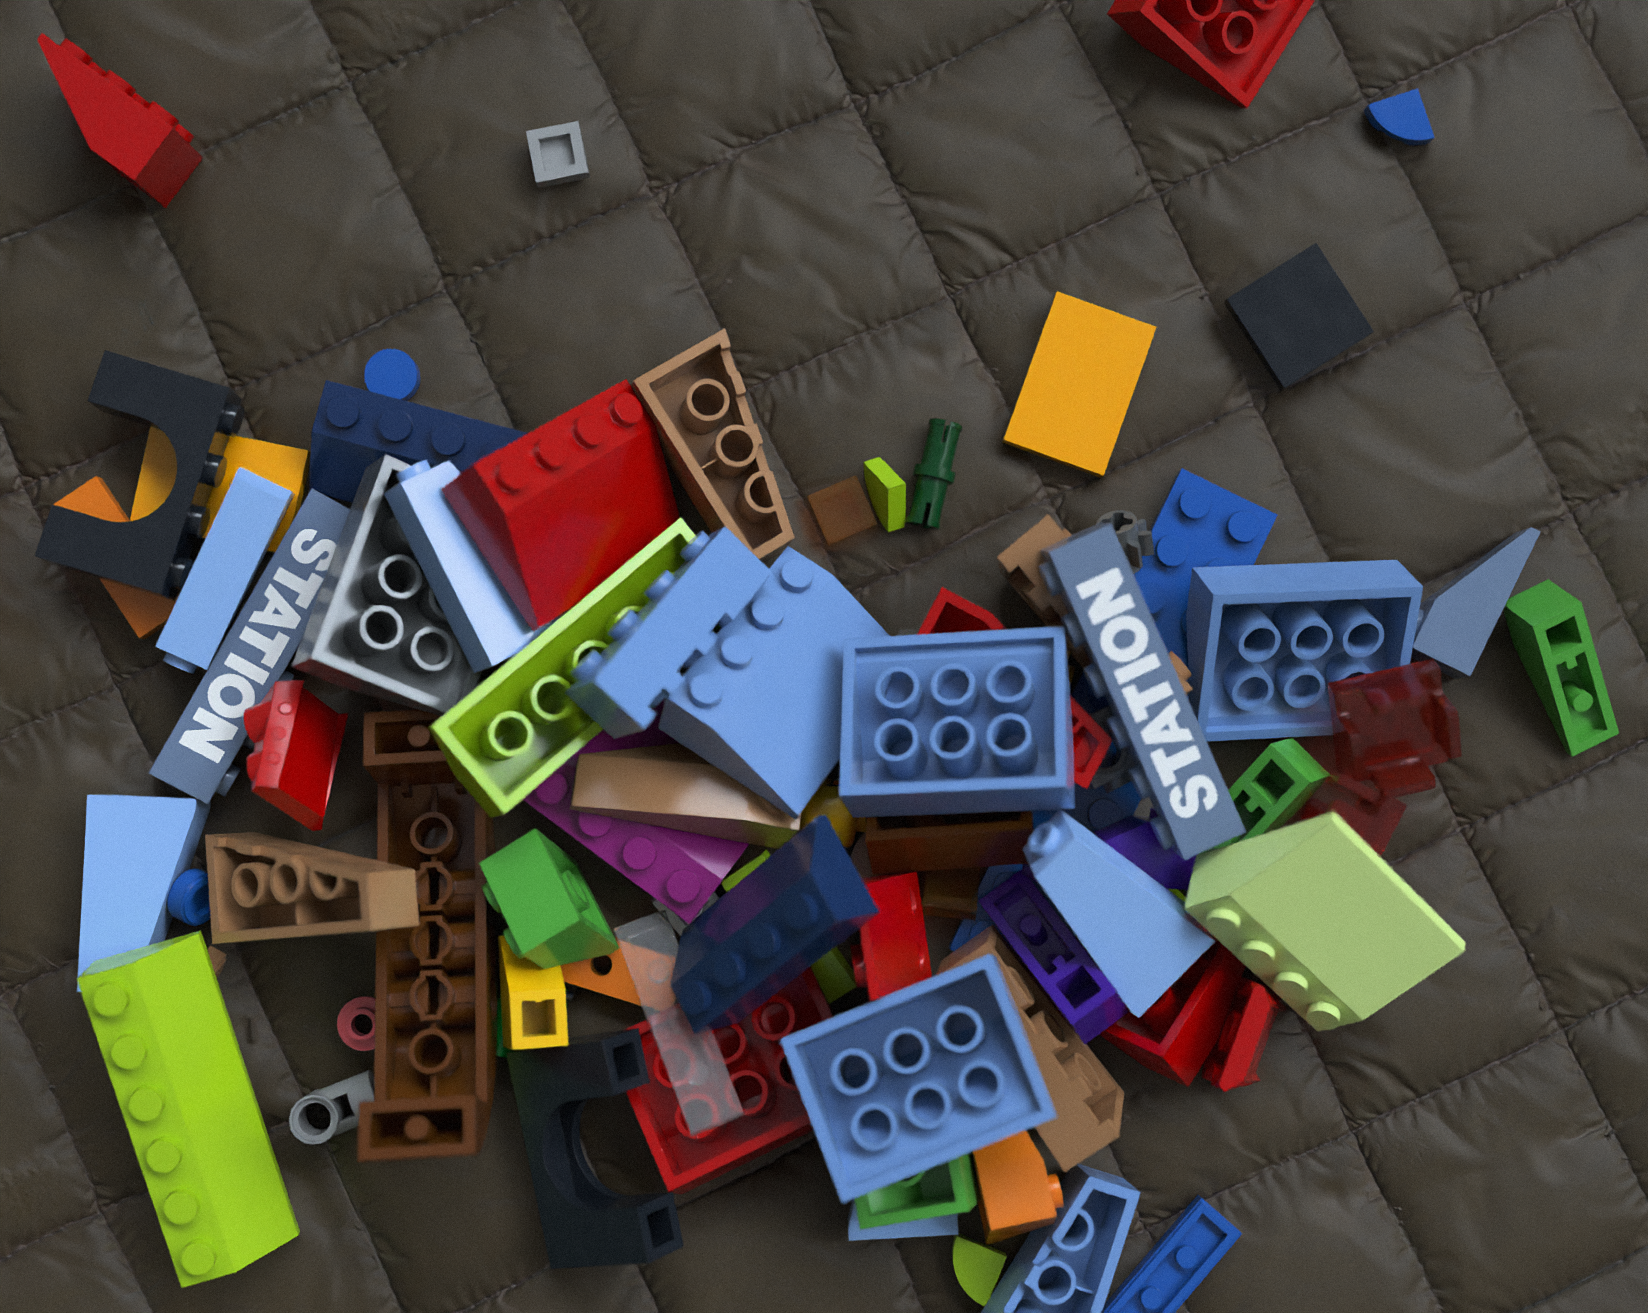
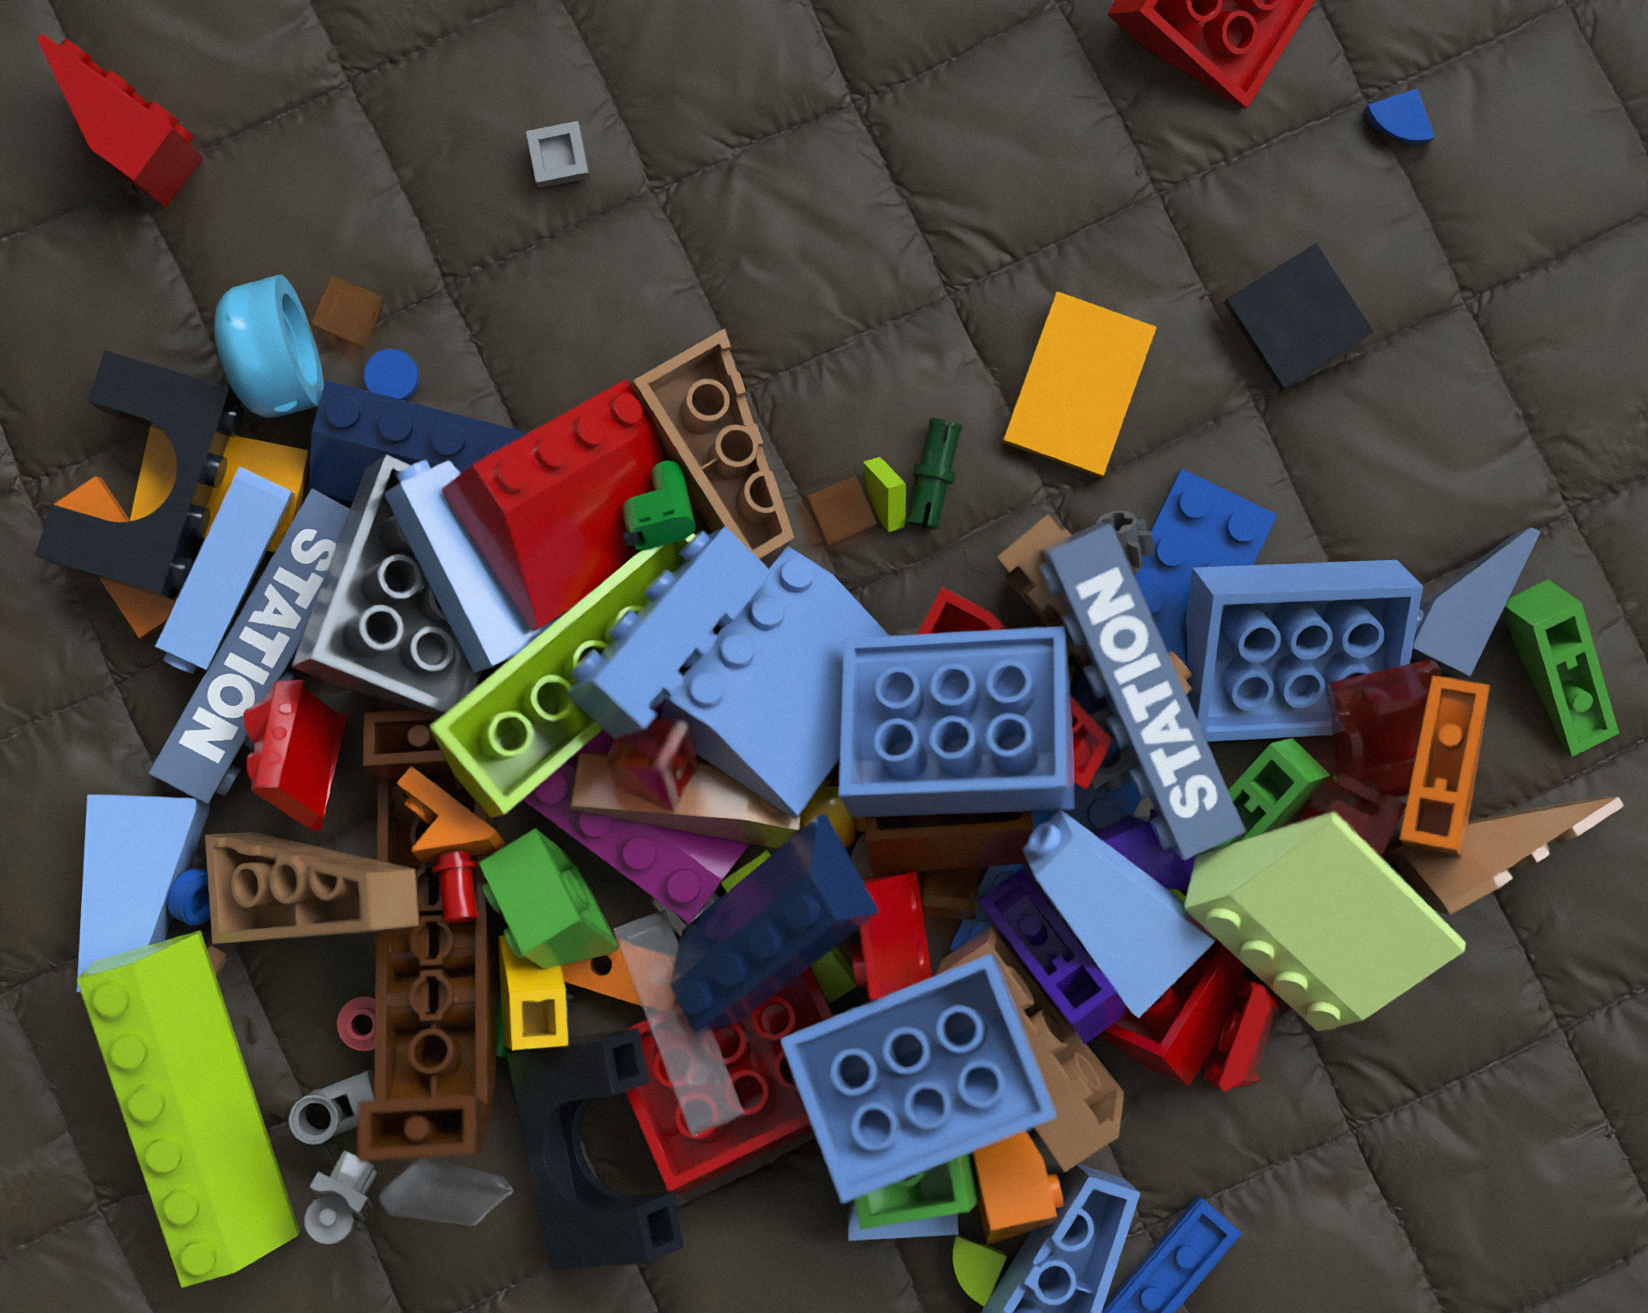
(268, 348): none -> medium azure piece
(339, 1196): none -> light grey hips
(347, 311): none -> clear orange tile
(445, 1193): none -> clear tile
(454, 826): none -> orange slope
(456, 886): none -> red pin
(655, 762): none -> clear red slope
(662, 514): none -> green piece
(1445, 766): none -> orange slope
(1494, 846): none -> medium nougat wedge

